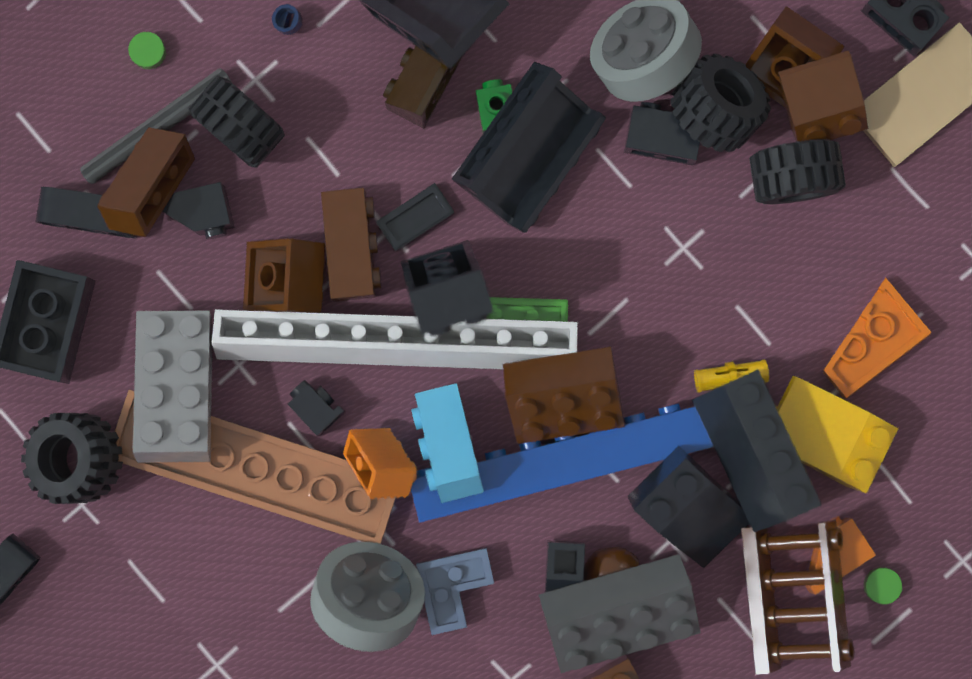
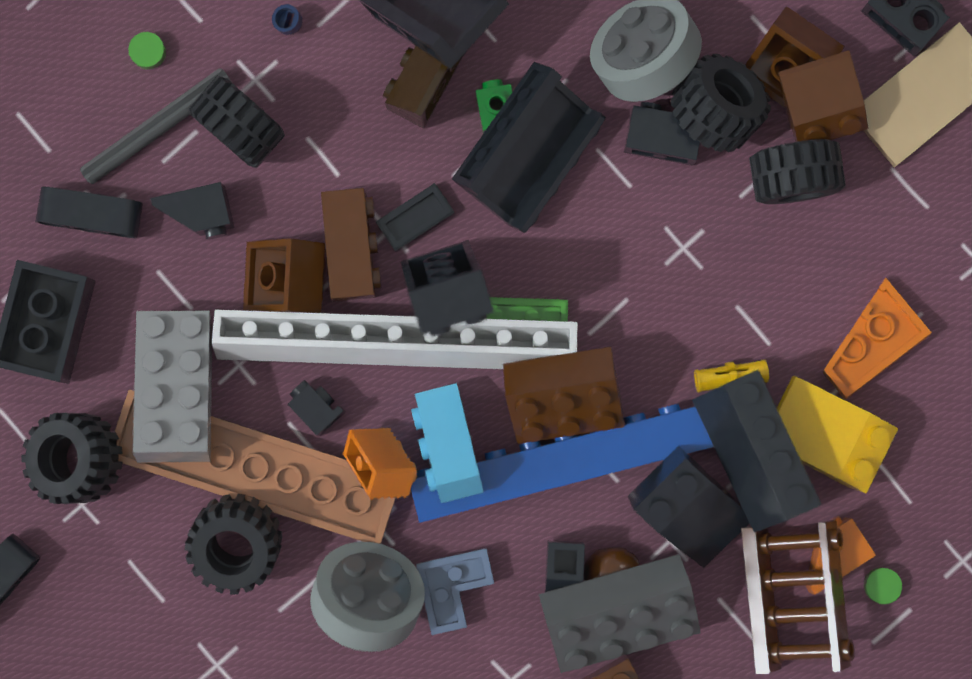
(146, 182): reddish brown brick -> none
(225, 569): none -> black tyre

